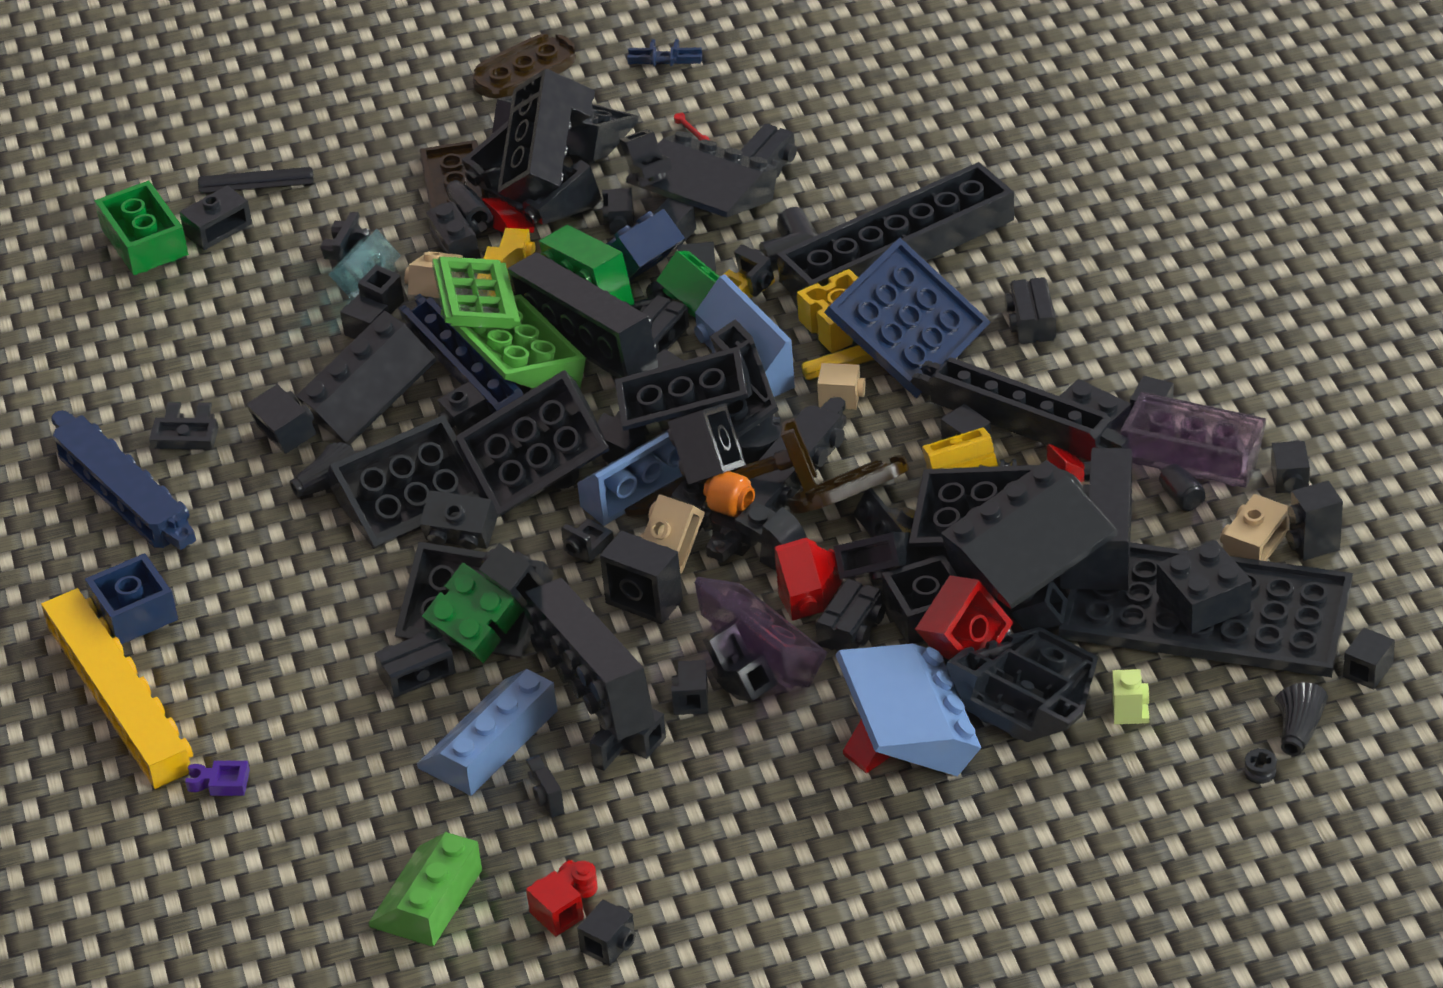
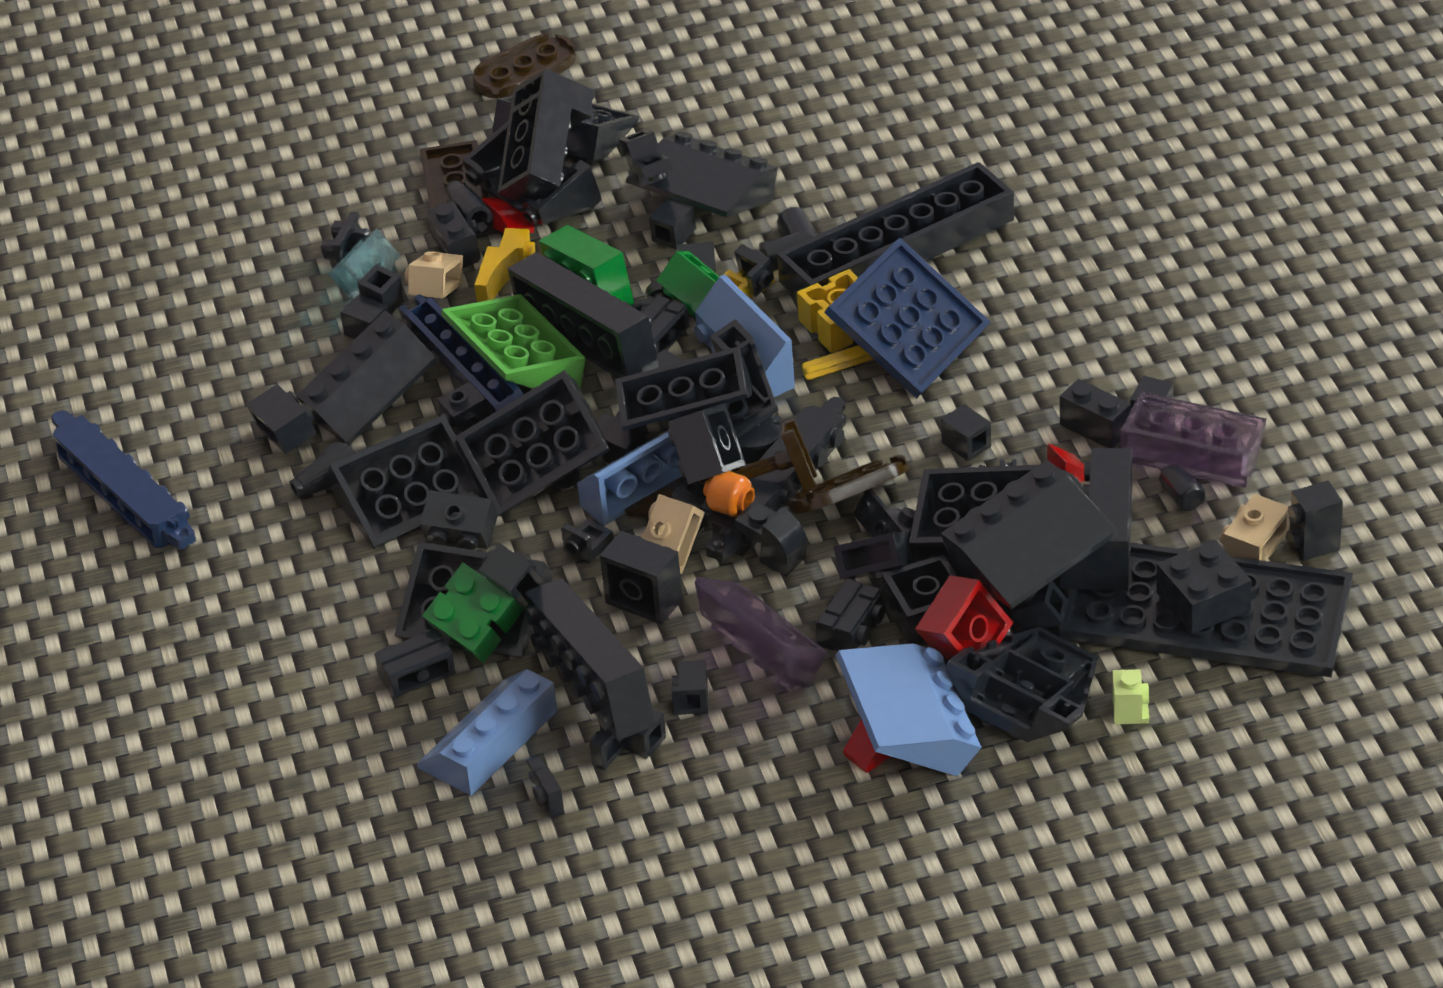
(117, 688): yellow brick -> none
(132, 598): dark blue brick -> none
(141, 227): green brick -> none
(185, 433): black plate -> none
(215, 217): black brick -> none
(223, 779): dark purple plate -> none
(257, 179): black axle -> none
(429, 889): bright green slope -> none
(475, 292): bright green piece -> none
(558, 896): red brick -> none
(606, 932): black brick -> none
(618, 208): black brick -> none
(647, 242): dark blue brick -> none
(674, 56): dark blue piece -> none
(679, 118): red hinge -> none
(735, 669): black brick -> none
(773, 145): black brick -> none
(805, 577): red slope -> none
(842, 382): tan brick -> none
(961, 451): yellow brick -> none
(1019, 407): black hinge -> none
(1032, 310): black brick -> none
(1263, 757): black bush -> none
(1289, 466): black brick -> none
(1301, 712): black piece -> none
(1368, 658): black brick -> none

